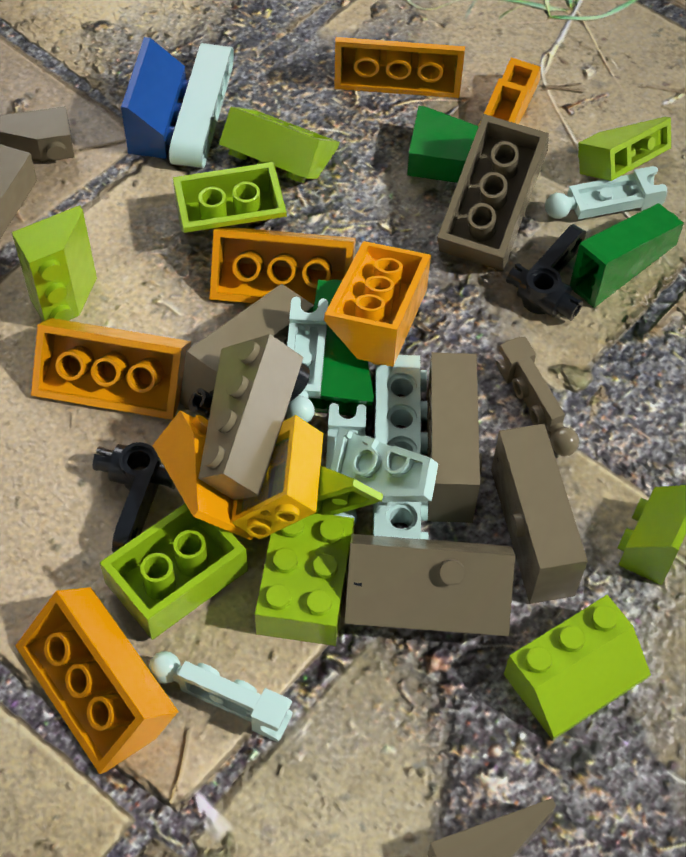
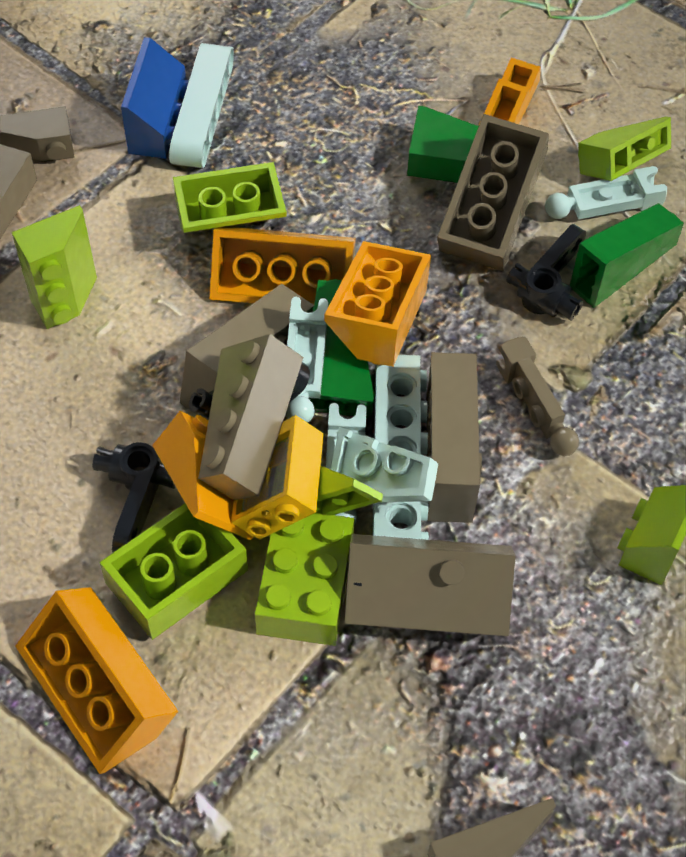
(108, 368): light orange slope -> none
(266, 711): light aqua plate -> none
(277, 141): lime slope -> none
(398, 67): light orange slope -> none
(538, 514): dark tan brick -> none
(578, 667): lime slope -> none

